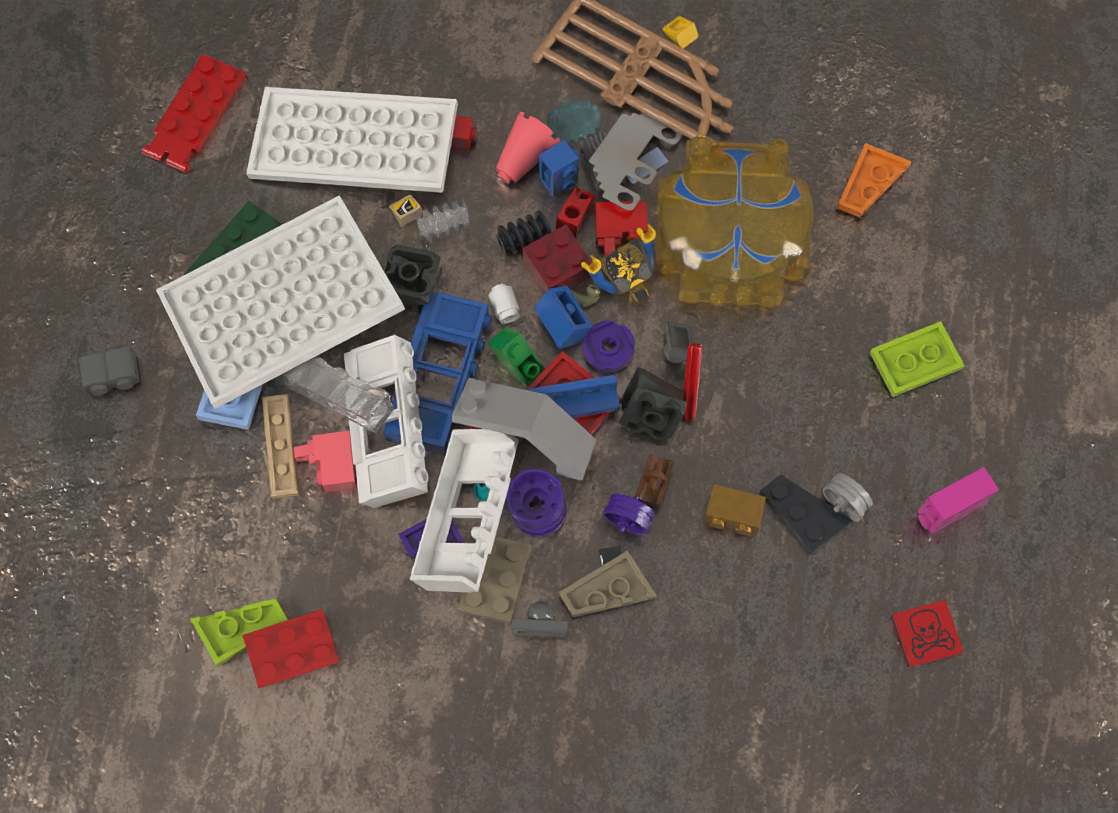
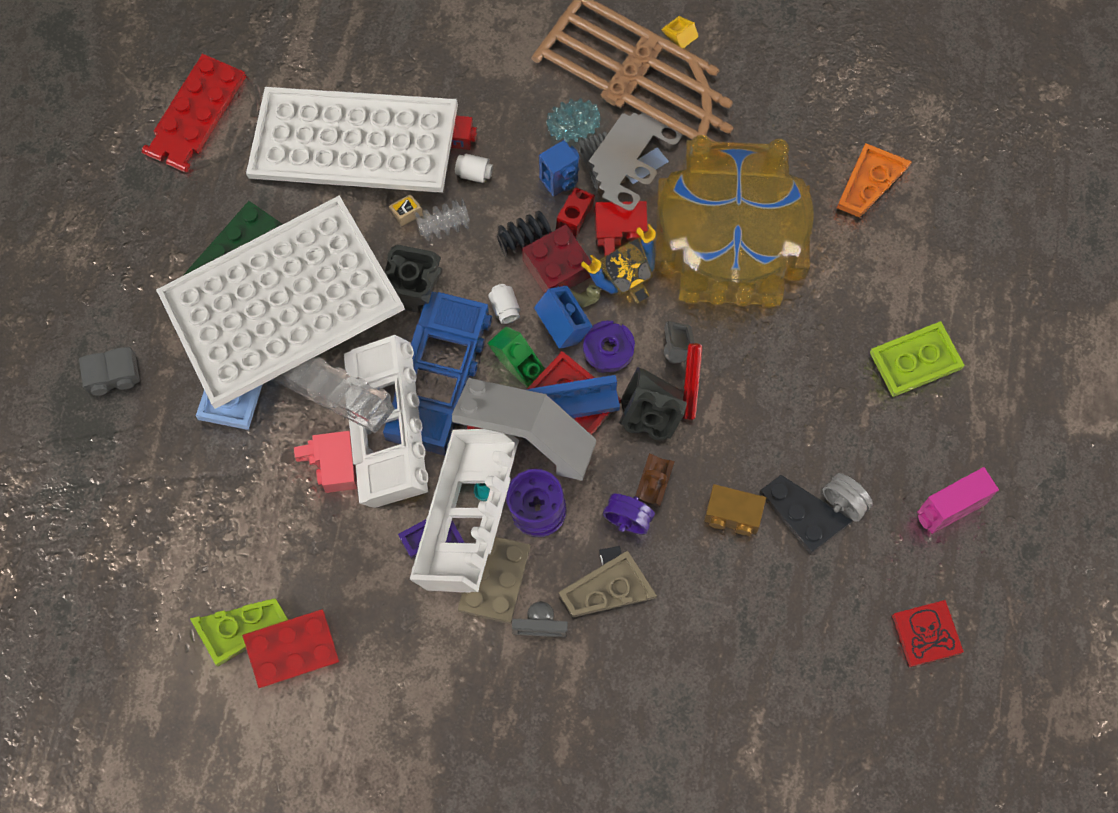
(280, 446): tan tile -> none
(473, 168): none -> white brick
(522, 148): coral cone -> none

